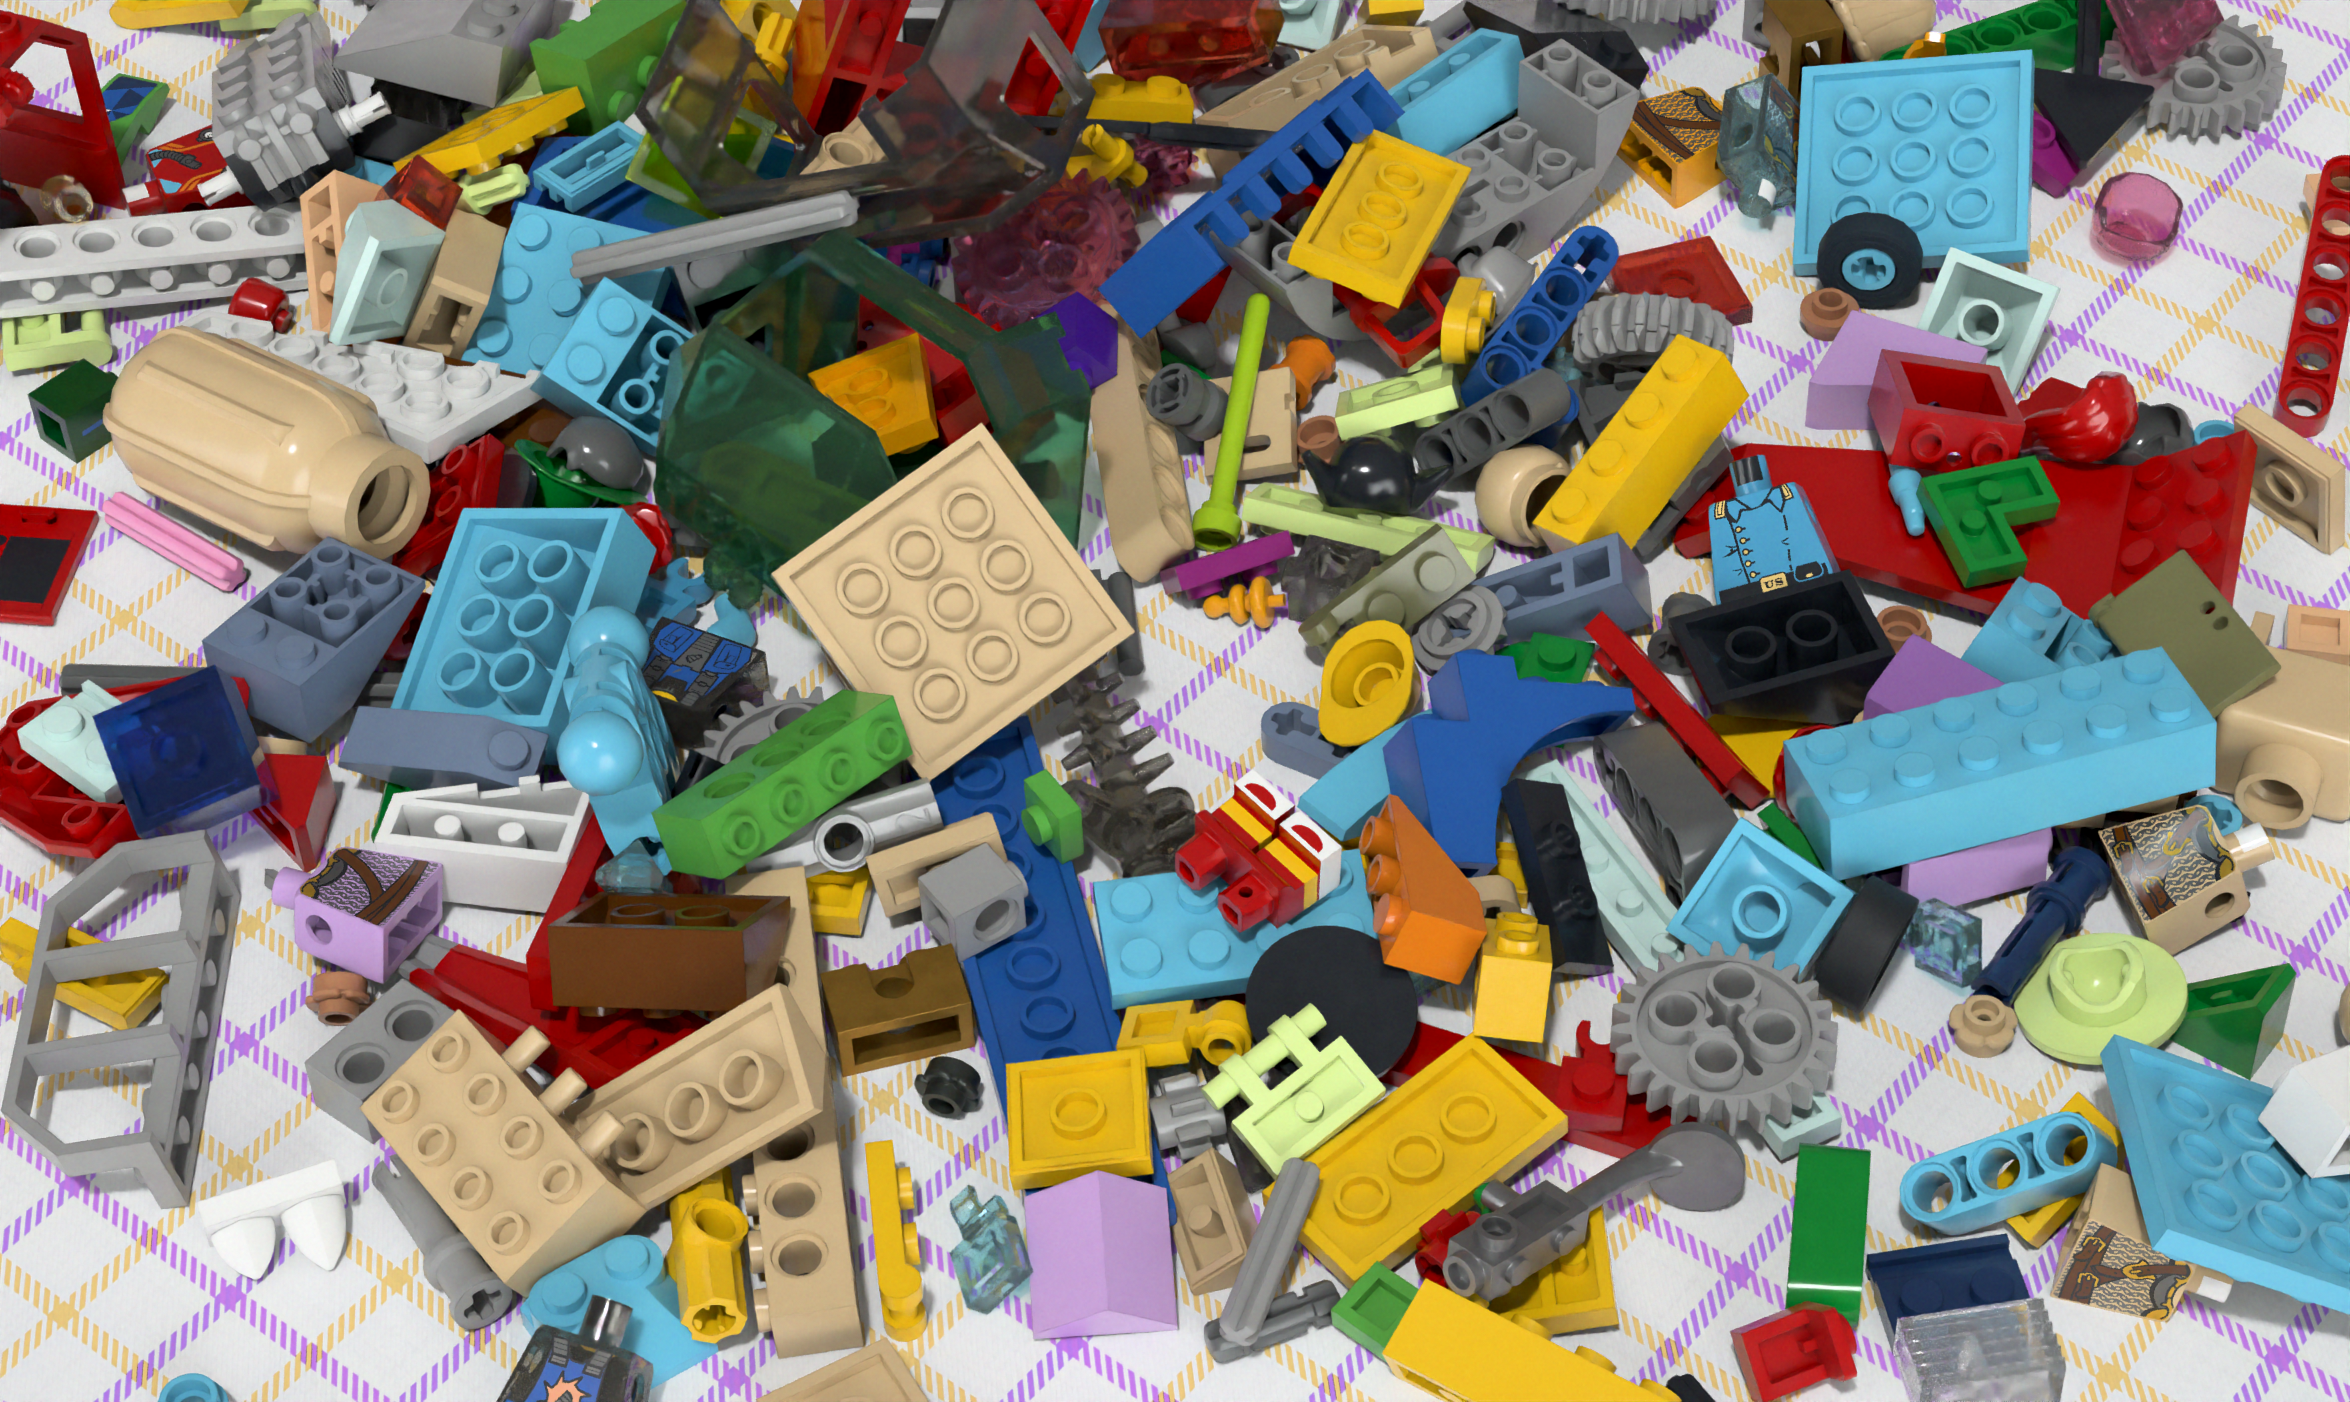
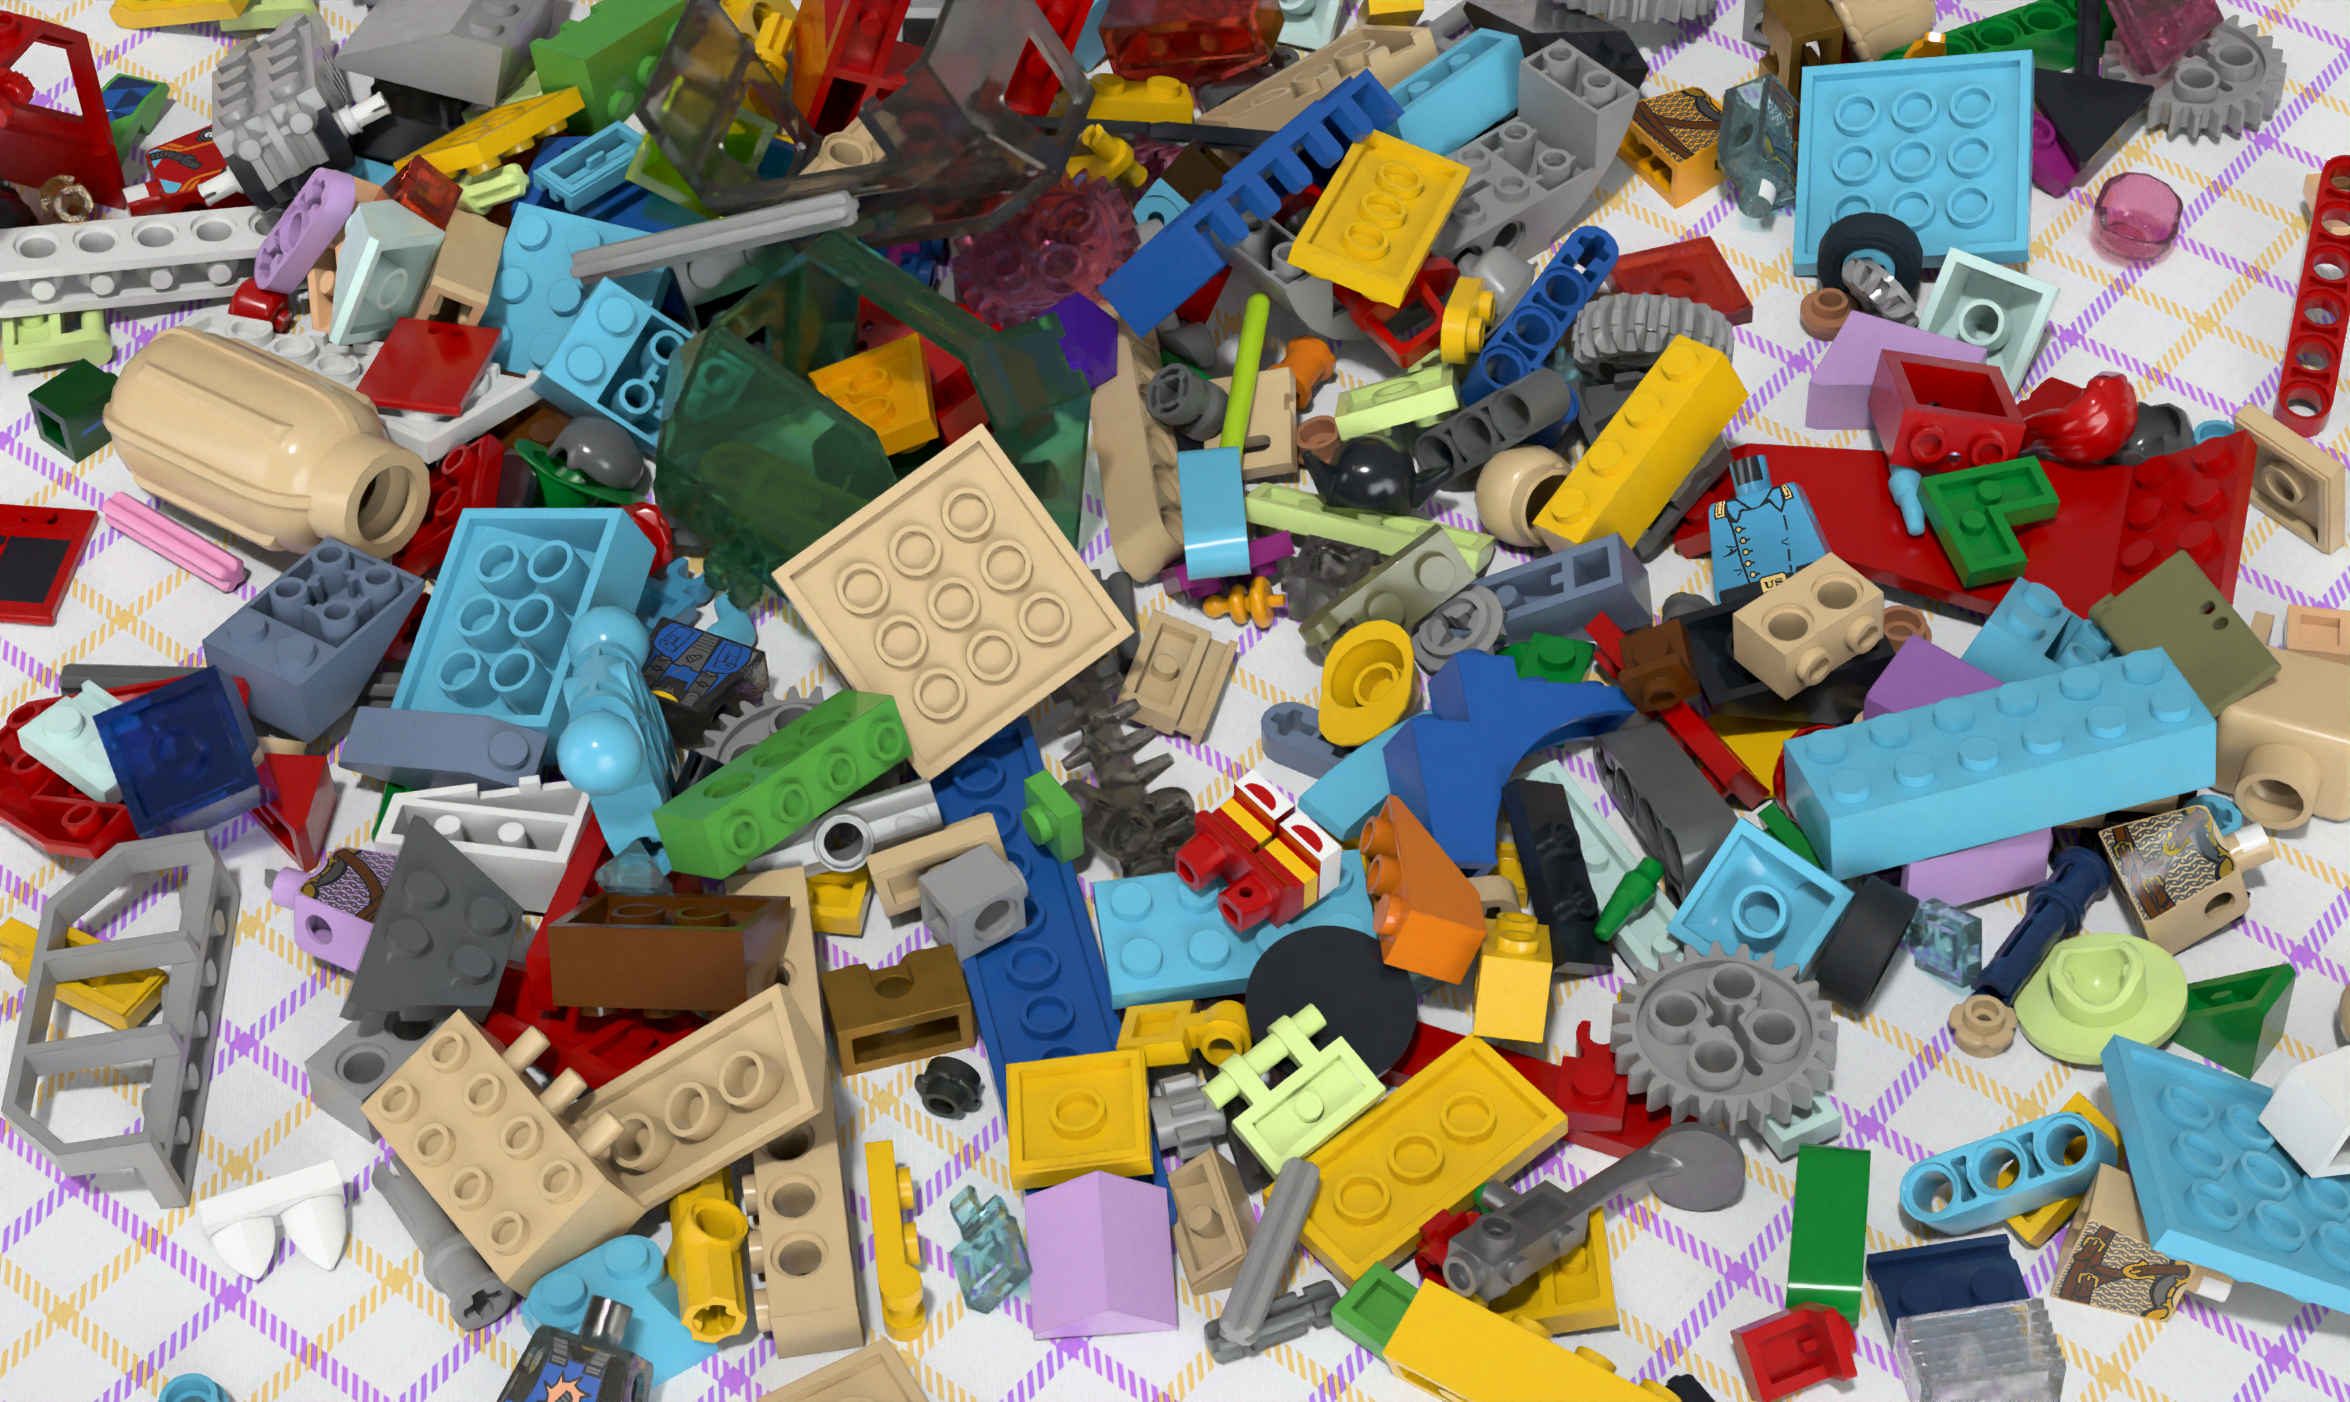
(304, 230): none -> lavender beam
(338, 997): nougat plate -> none
(429, 366): none -> red container
(435, 935): none -> dark grey wing
(1177, 676): none -> tan plate
(1182, 184): none -> dark brown leg
(1213, 513): none -> medium azure beam
(1630, 896): none -> green piece
(1658, 667): none -> reddish brown bracket
(1808, 625): none -> tan brick
(1879, 292): none -> light grey gear

